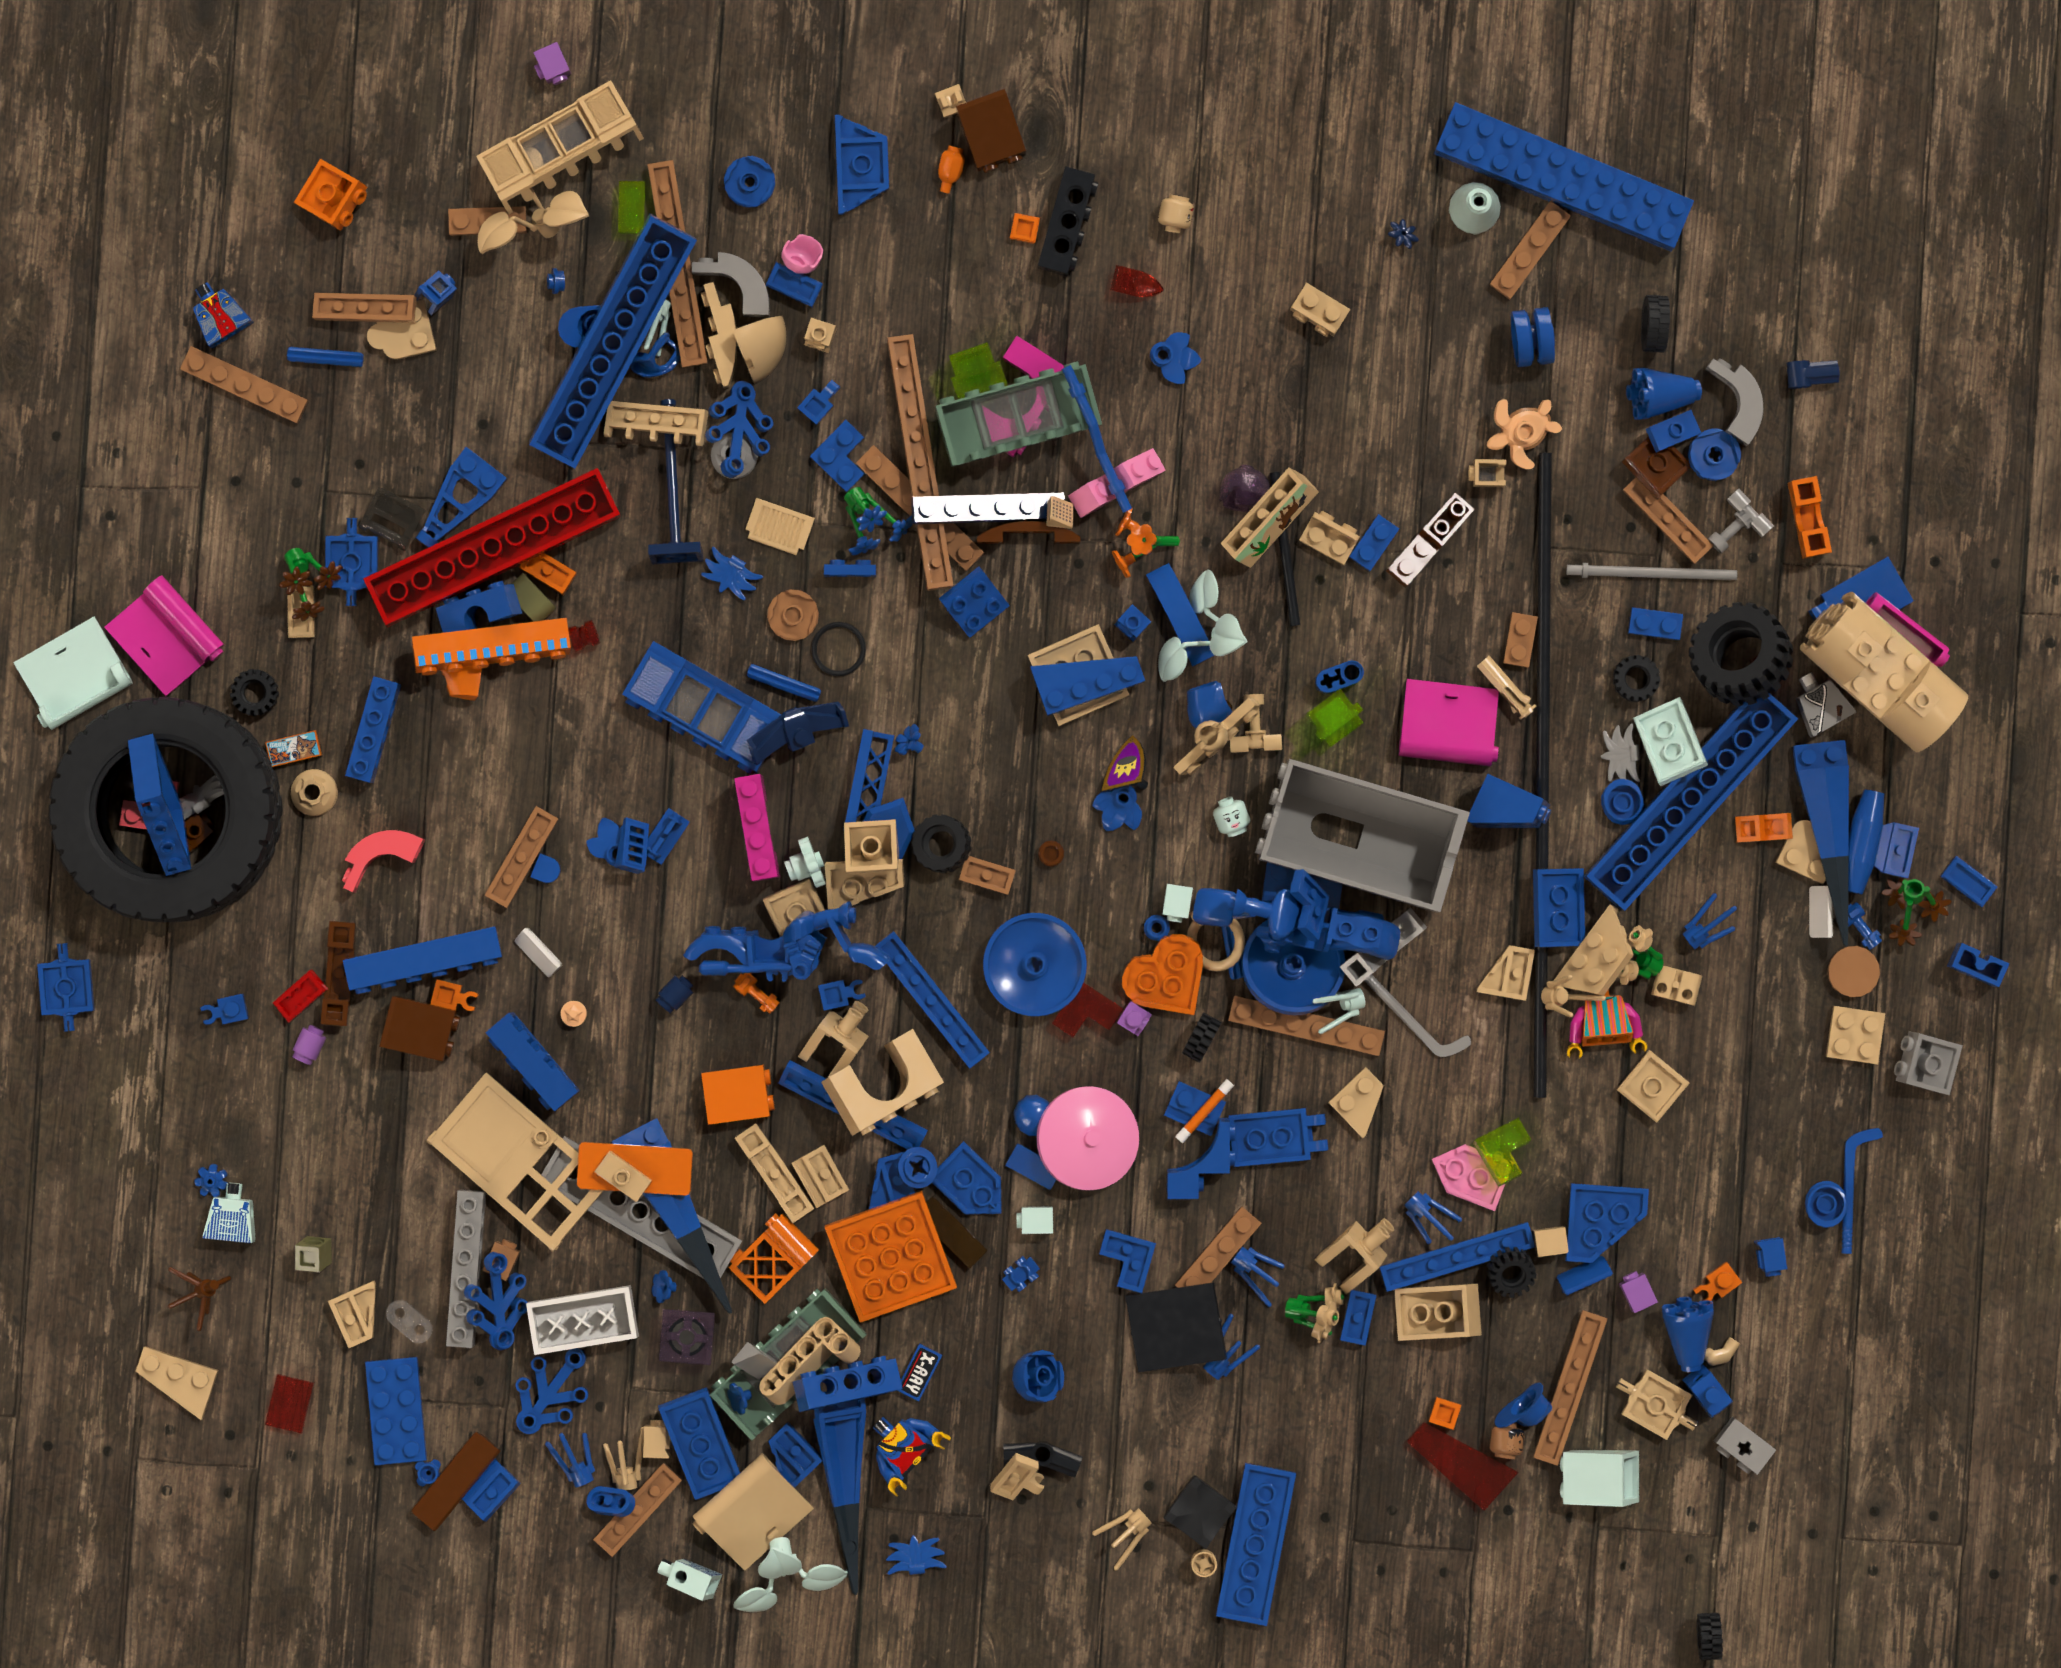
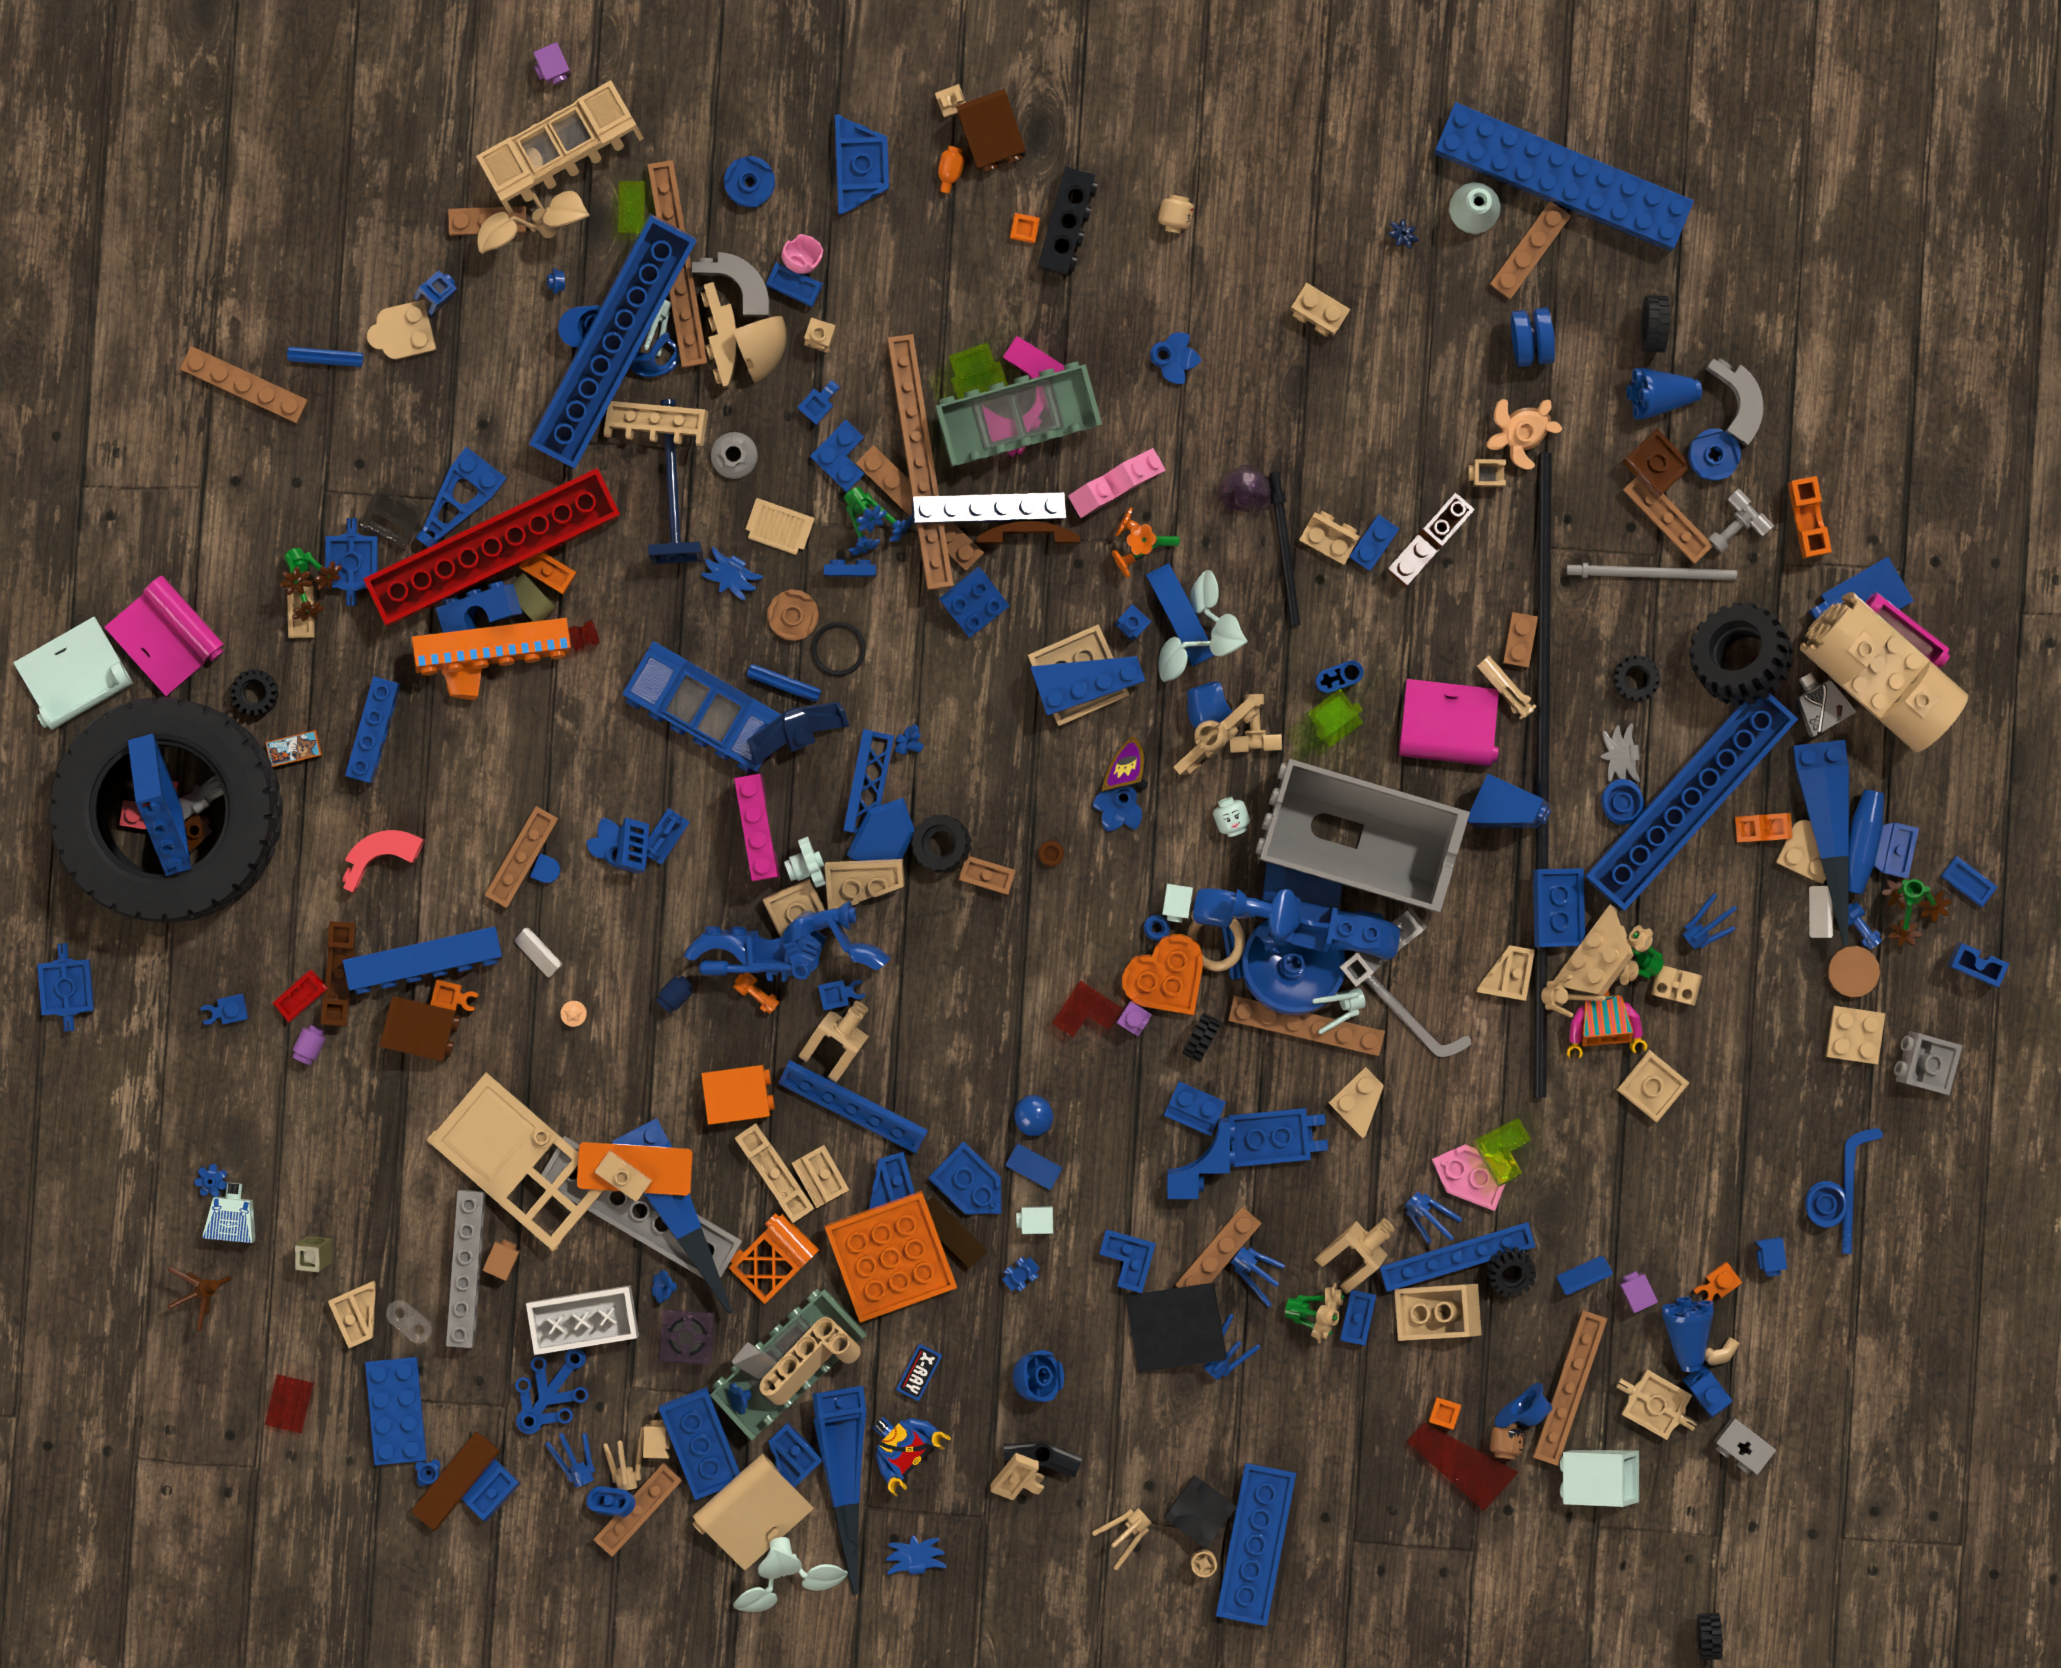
(179, 1378): tan wing -> none
(219, 315): torso -> none
(326, 798): tan piece -> none
(331, 195): orange plate -> none
(364, 307): medium nougat plate -> none
(498, 1304): blue plant -> none
(532, 1061): blue wedge -> none
(700, 1580): light aqua torso -> none
(739, 425): blue plant -> none
(811, 1397): blue brick -> none
(871, 846): tan slope -> none
(917, 1079): tan arch -> none
(928, 1166): blue gear -> none
(933, 1001): blue plate -> none
(1035, 964): blue dish -> none
(1059, 513): tan slope -> none
(1077, 391): blue bar -> none
(1087, 1138): bright pink dish -> none
(1134, 282): clear red plate -> none
(1204, 1111): orange bar -> none
(1269, 517): tan brick -> none
(1314, 904): blue plate -> none
(1550, 1241): tan panel -> none
(1601, 1217): blue plate -> none
(1655, 623): blue plate -> none
(1670, 741): light aqua tile -> none
(1673, 431): blue plate -> none
(1806, 373): dark blue piece -> none

